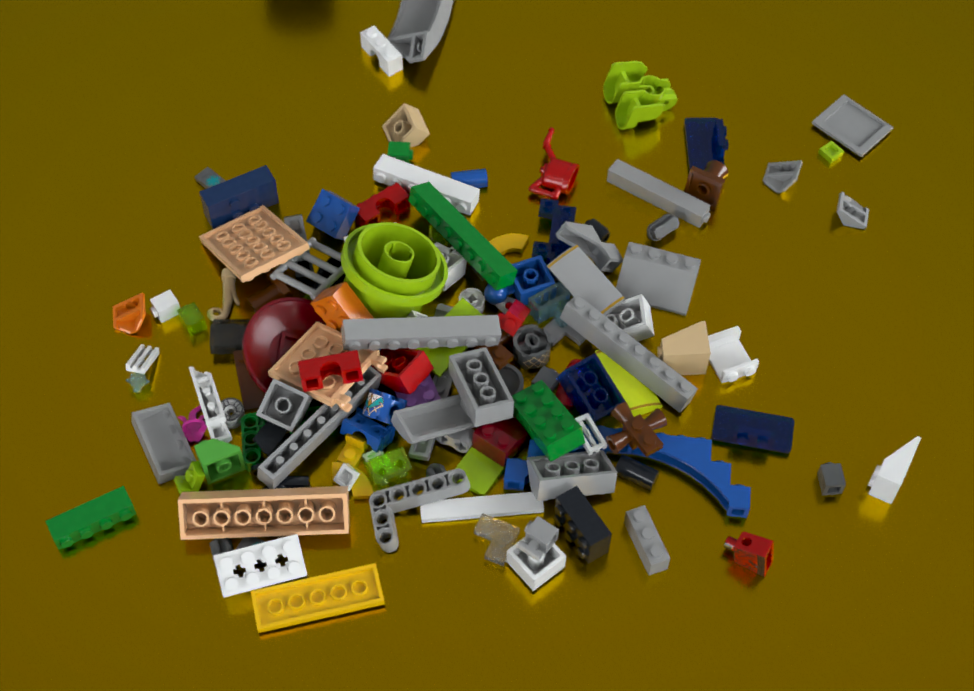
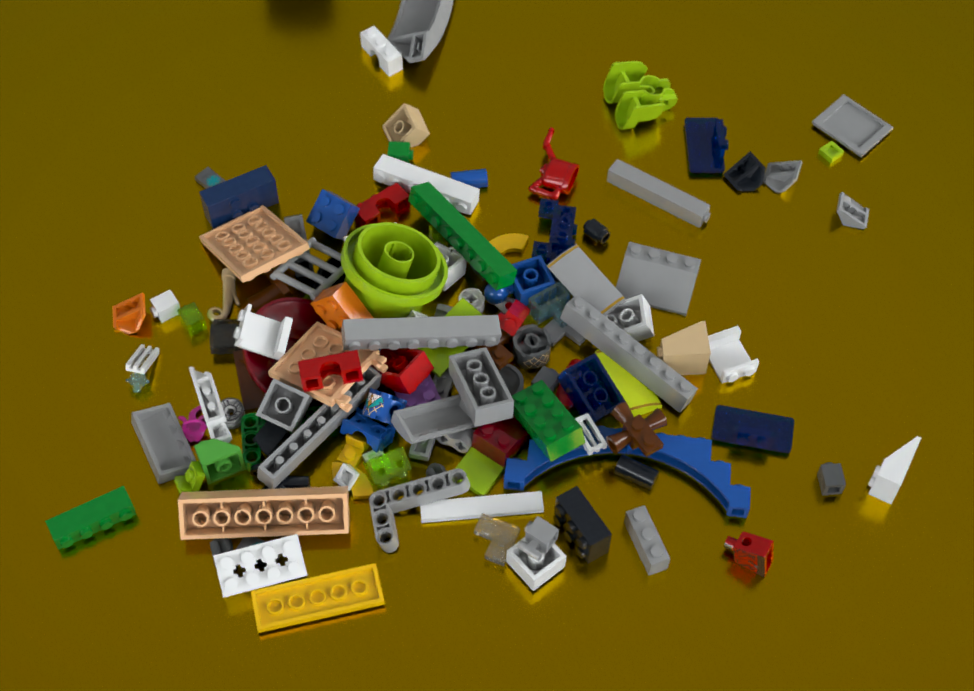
(262, 334): none -> white panel
(590, 473): light grey slope -> none
(603, 254): light grey arch -> none
(662, 227): dark grey piece -> none
(707, 183): reddish brown plant -> none
(746, 173): none -> black slope

